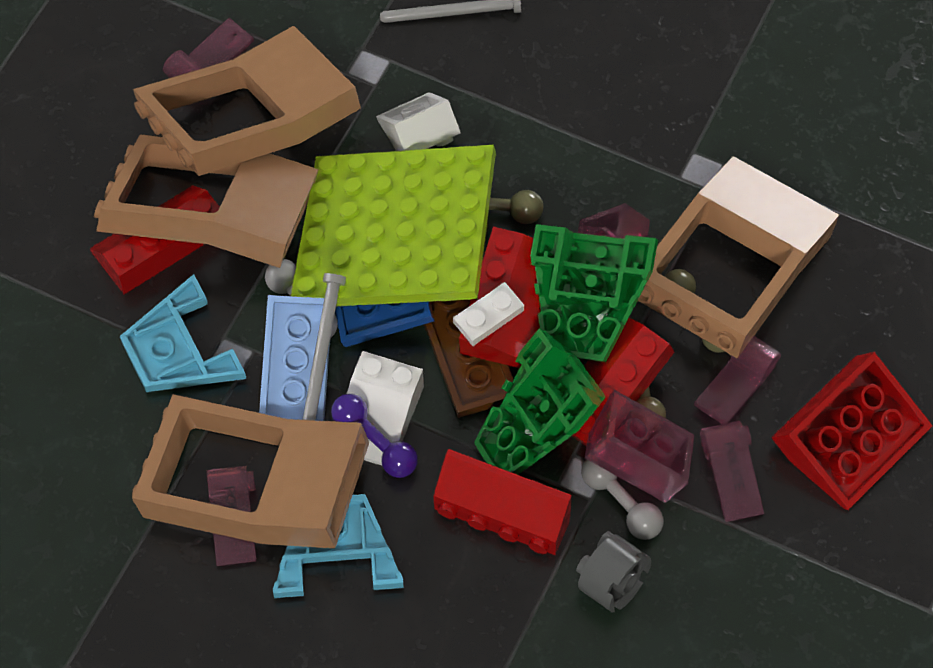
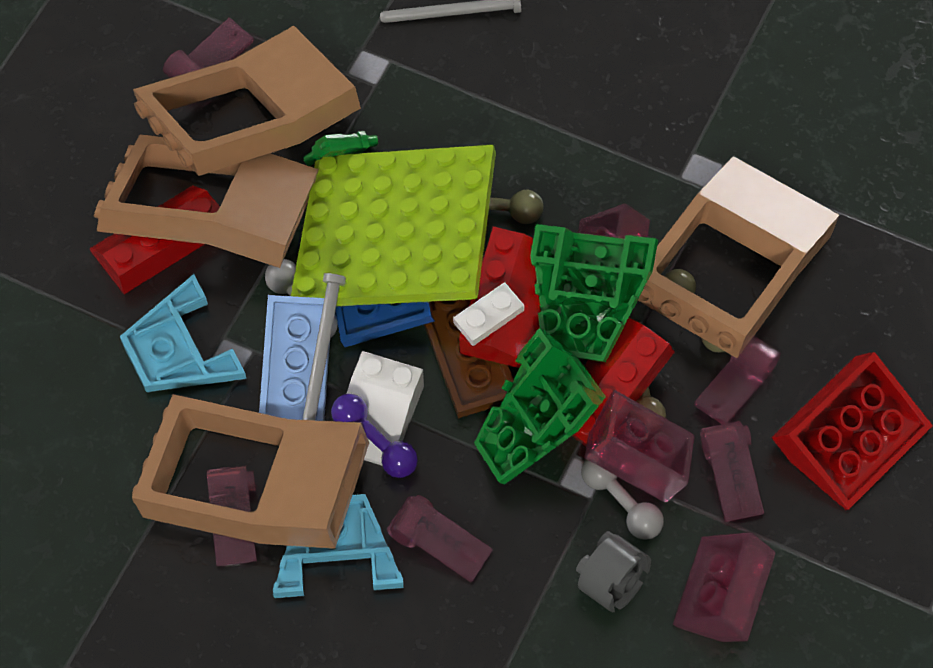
(340, 145): none -> green piece
(420, 123): white slope -> none
(439, 536): none -> clear pink door
(502, 502): red slope -> none
(725, 587): none -> clear pink slope

